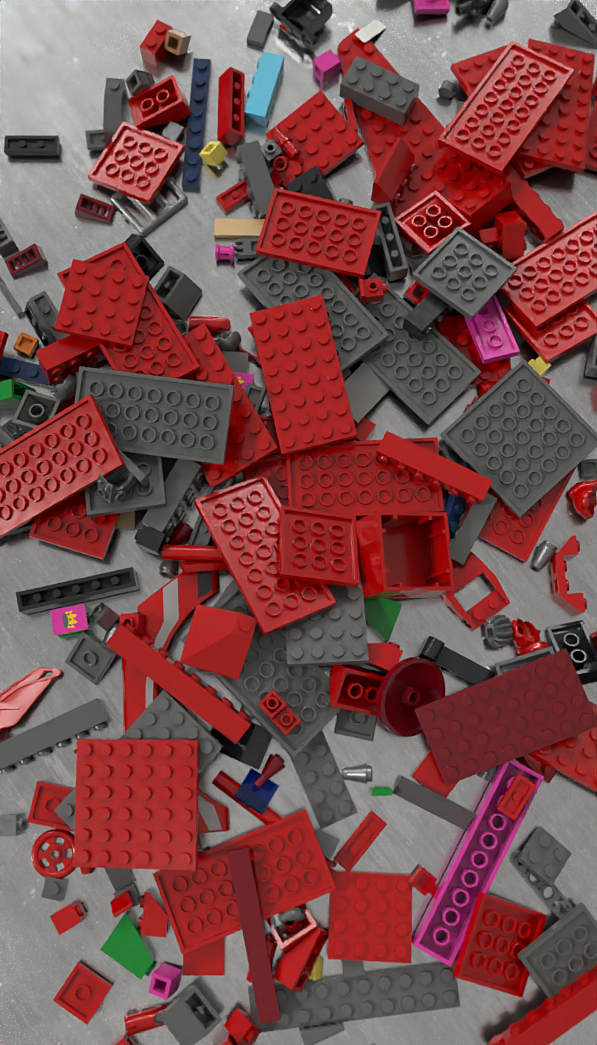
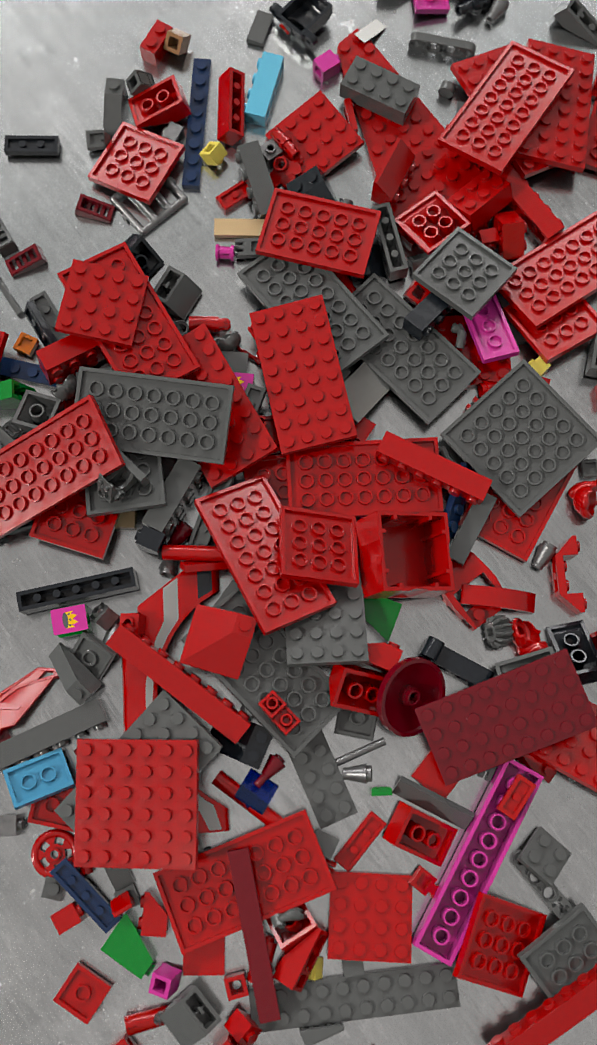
(38, 778): none -> dark azure plate
(73, 674): none -> dark grey slope
(85, 894): none -> dark blue plate
(236, 992): none -> red plate
(360, 751): none -> flat silver bar
(370, 295): red brick -> none
(420, 834): none -> red slope
(423, 41): none -> dark grey beam
(461, 335): none -> dark grey arm
(498, 598): none -> red slope

